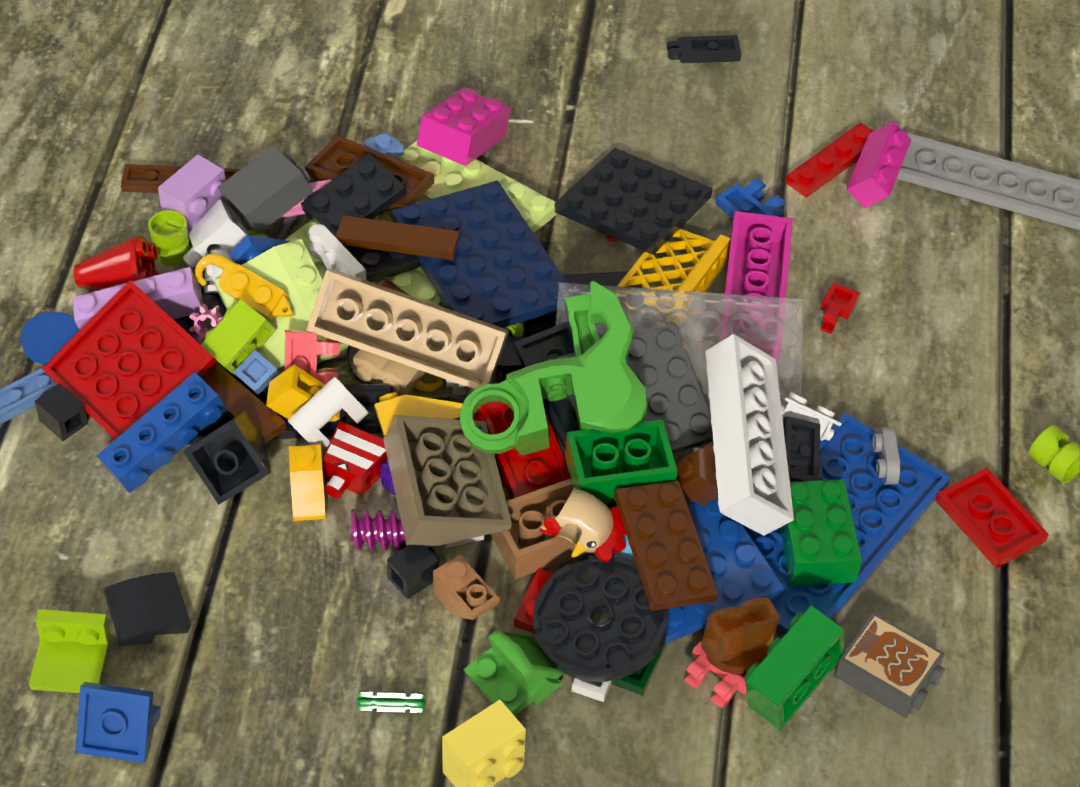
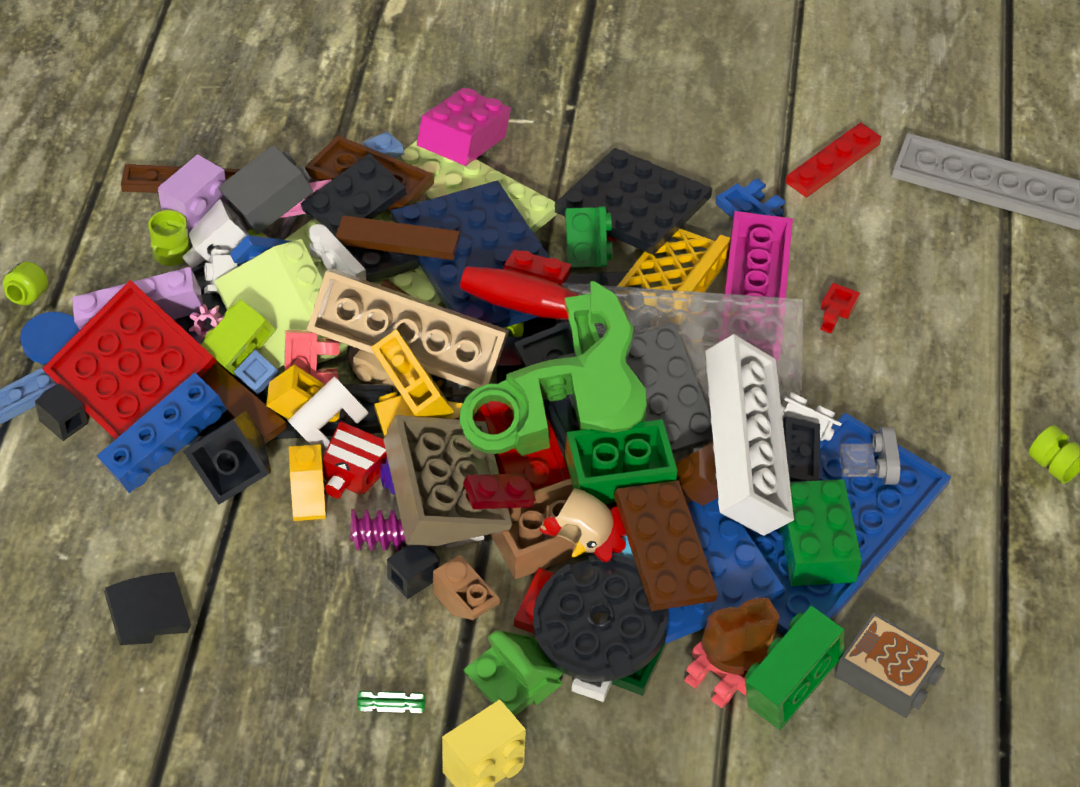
(25, 283): none -> lime head
(69, 650): lime bracket -> none
(115, 722): blue bracket -> none
(117, 265): red cone -> none
(247, 286): yellow plate -> none
(411, 377): none -> yellow slope
(499, 491): none -> dark red plate
(524, 285): none -> red plate
(587, 237): none -> green bracket
(705, 49): black hinge -> none
(857, 460): none -> clear plate
(879, 164): dark pink brick -> none
(991, 517): red plate -> none

